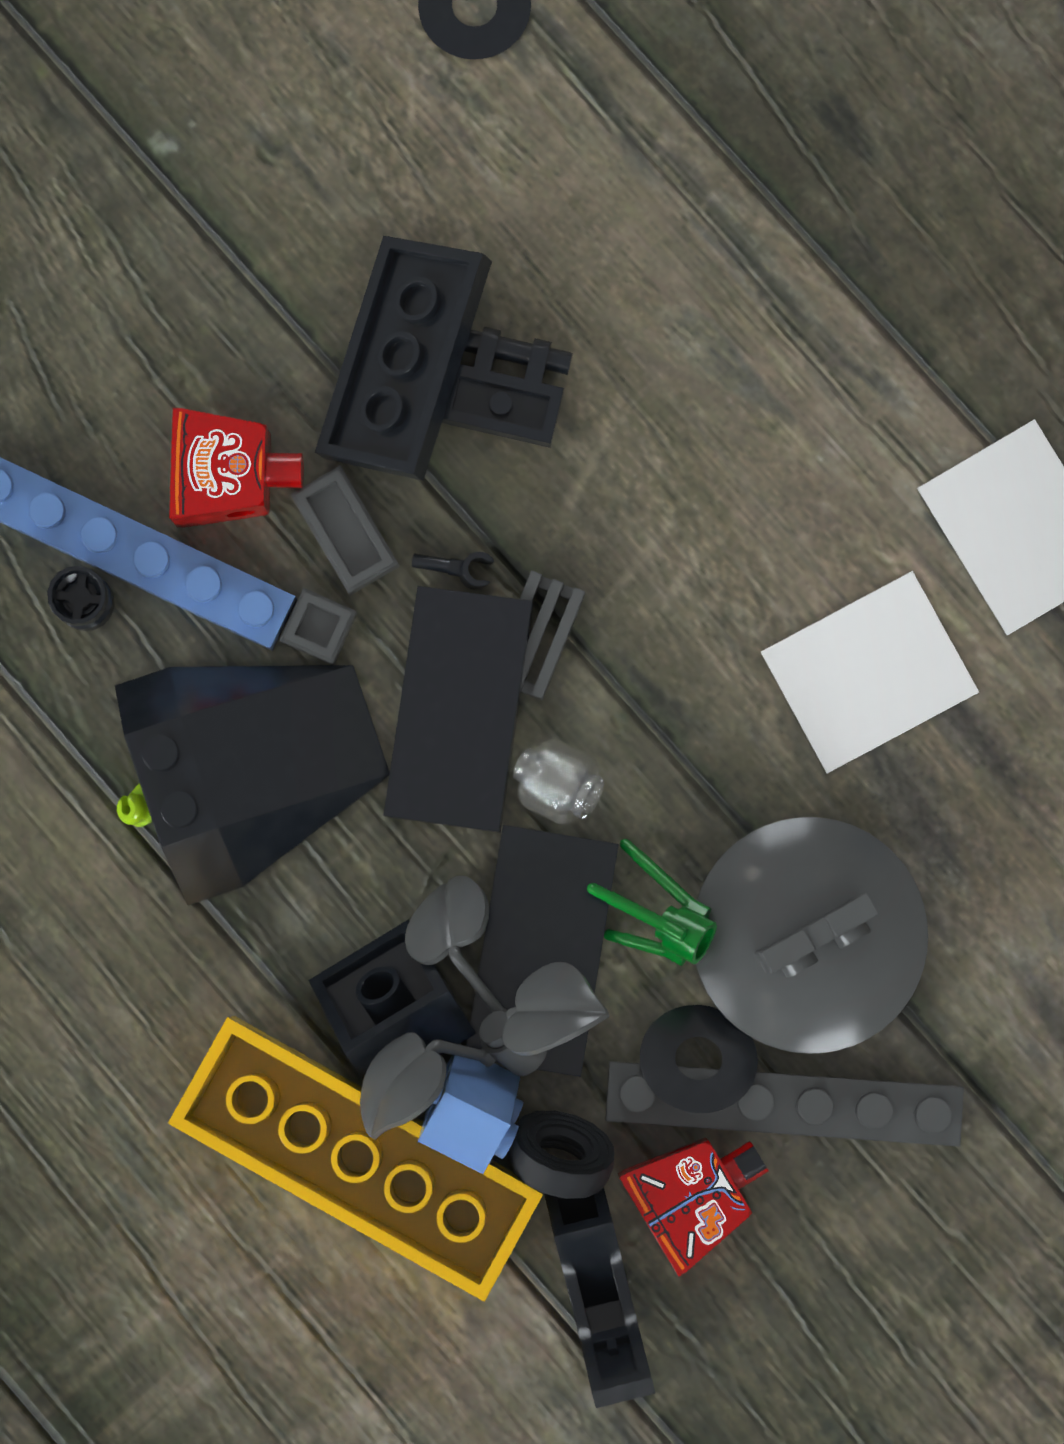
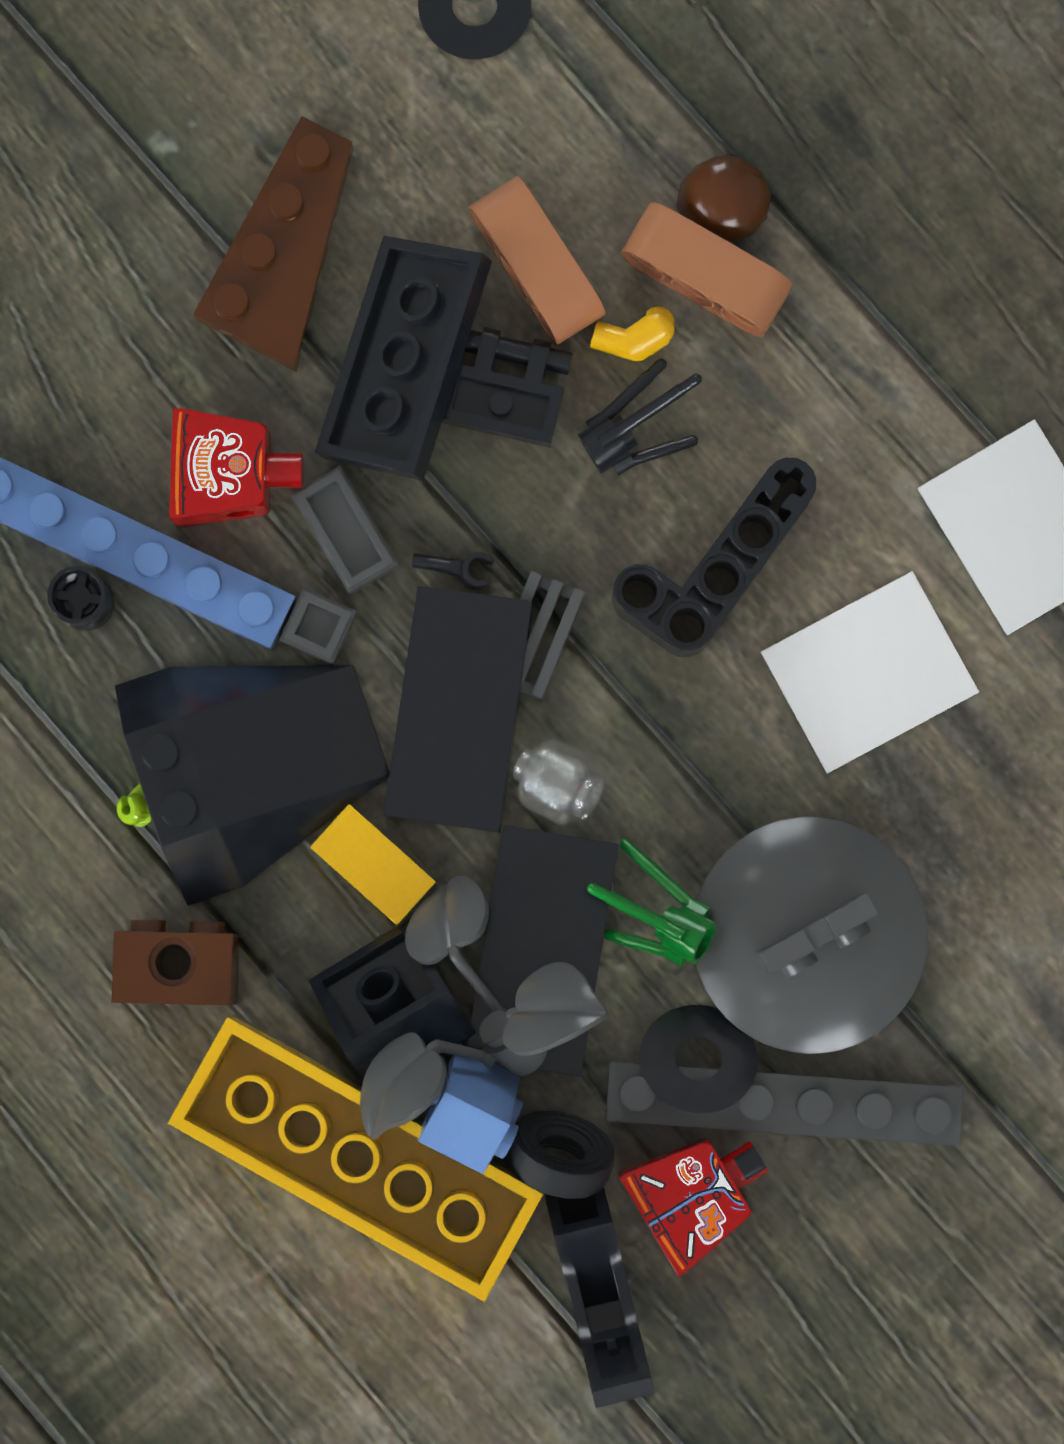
(140, 974): none -> reddish brown brick
(275, 261): none -> reddish brown wing
(373, 864): none -> yellow tile
(536, 260): none -> nougat beam
(611, 439): none -> black plant
(639, 339): none -> yellow arm
(706, 269): none -> nougat beam
(725, 197): none -> reddish brown hair
(726, 553): none -> black beam

